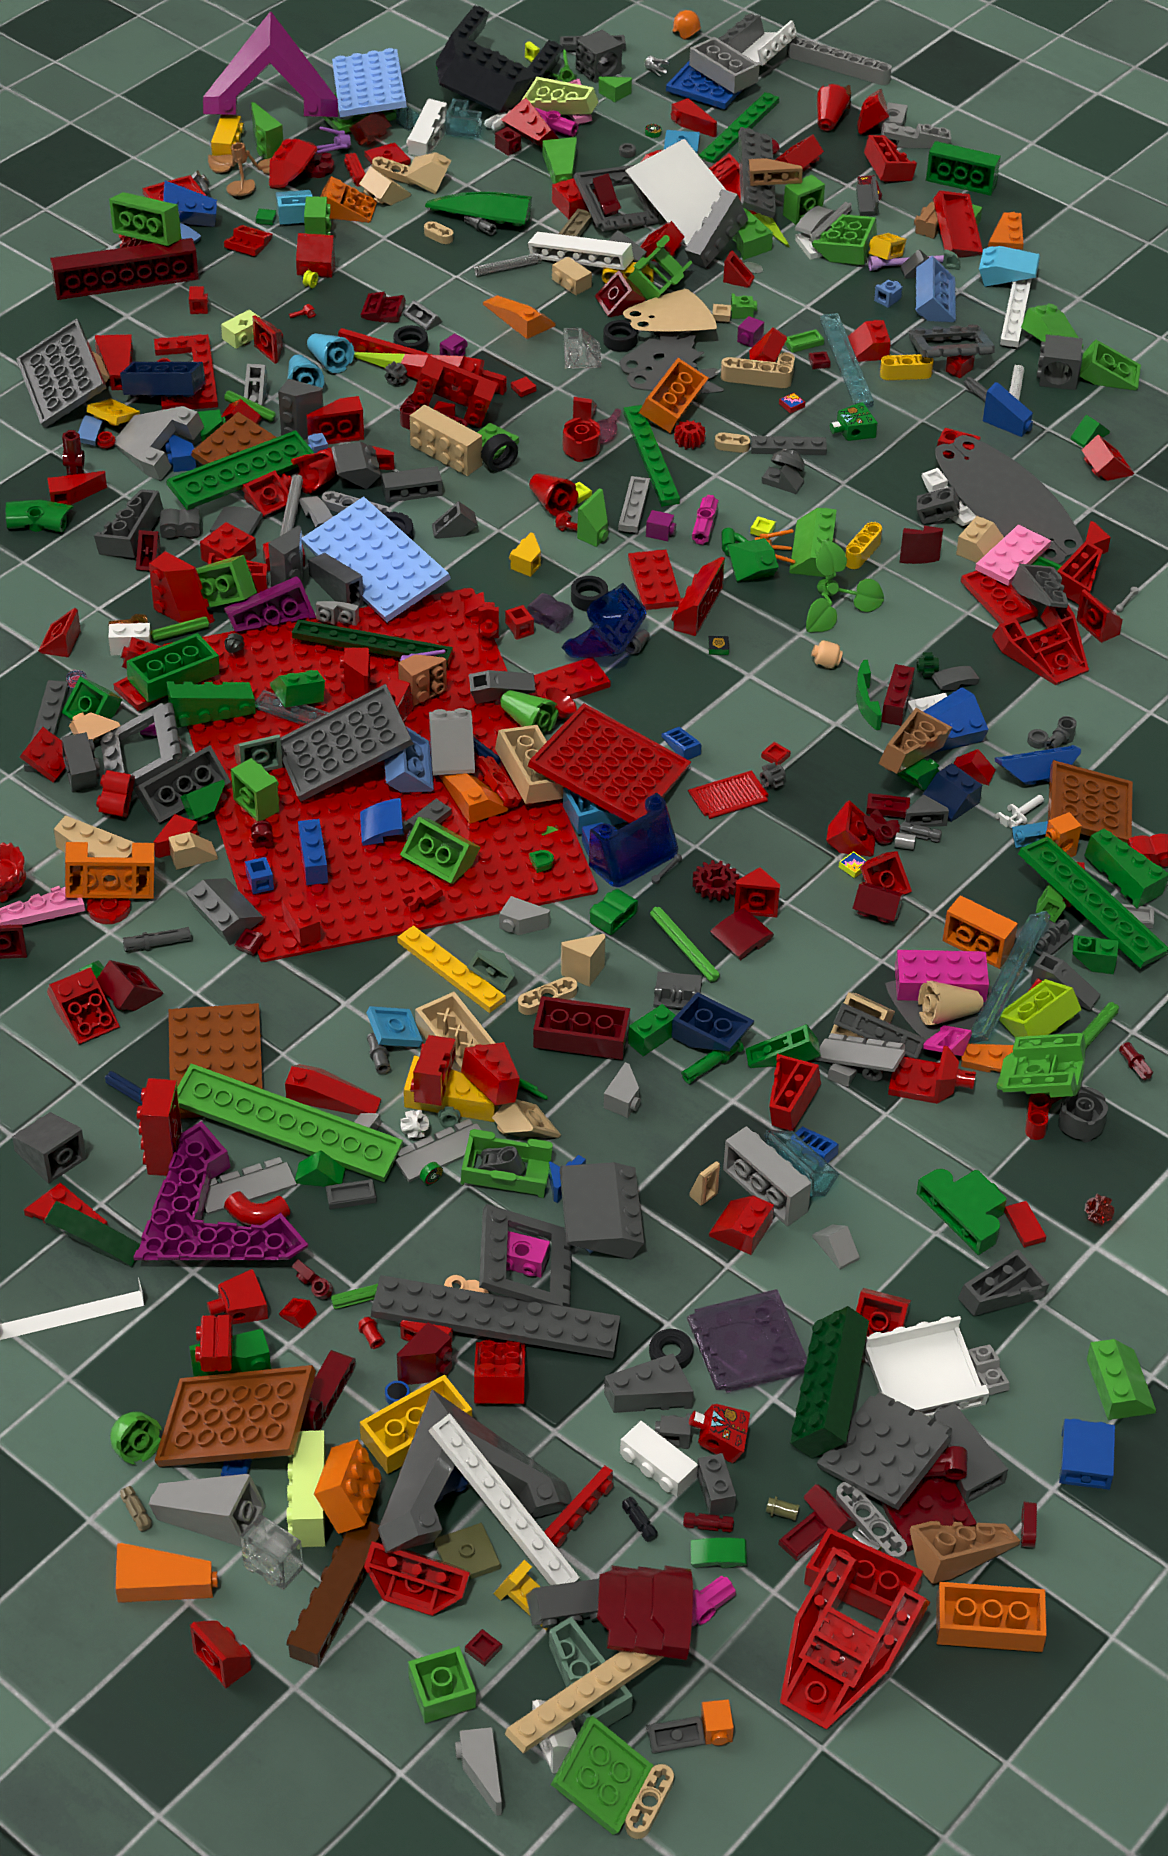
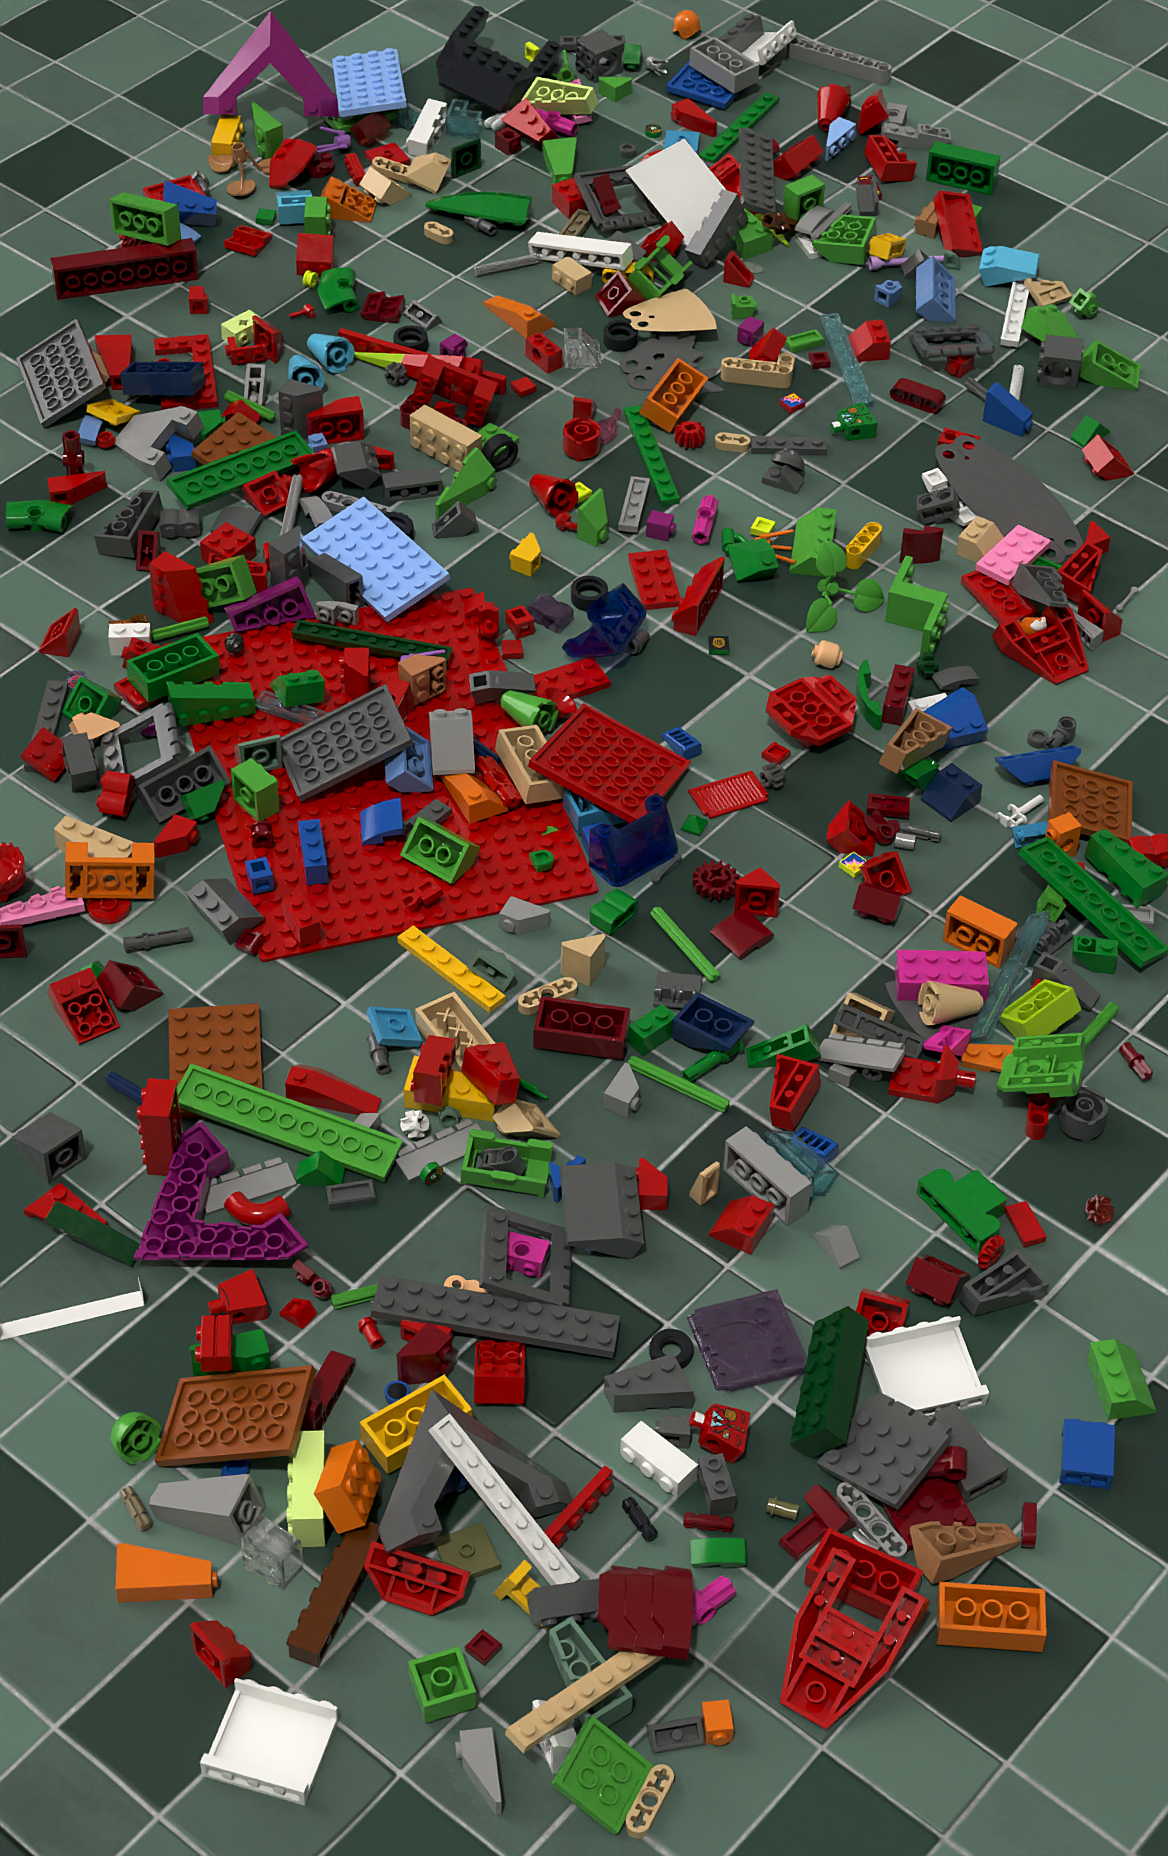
(190, 850): tan slope -> none
(245, 354): none -> red bracket
(271, 1741): none -> white panel
(337, 288): none -> green panel
(465, 158): none -> dark green slope
(469, 485): none -> bright green wedge
(511, 649): none -> red tile
(543, 352): none -> red brick
(632, 56): none -> green slope
(651, 1186): none -> red slope
(678, 1083): none -> bright green axle
(694, 824): none -> green slope
(721, 312): tan plate -> none
(773, 172): medium nougat slope -> none
(779, 223): none -> reddish brown piece
(813, 709): none -> red piece
(840, 134): none -> light blue slope
(906, 367): yellow beam -> none
(917, 395): none -> dark red beam
(917, 607): none -> bright green bracket
(927, 813): dark grey slope -> none
(936, 1279): none -> dark red slope
(976, 766): red slope -> none
(988, 1369): light grey slope -> none
(991, 1252): none -> red gear
(1008, 232): orange wing -> none
(1033, 625): none -> hair
(1047, 292): none -> tan wing
(1085, 303): none -> bright green brick
(1090, 634): none -> light grey slope

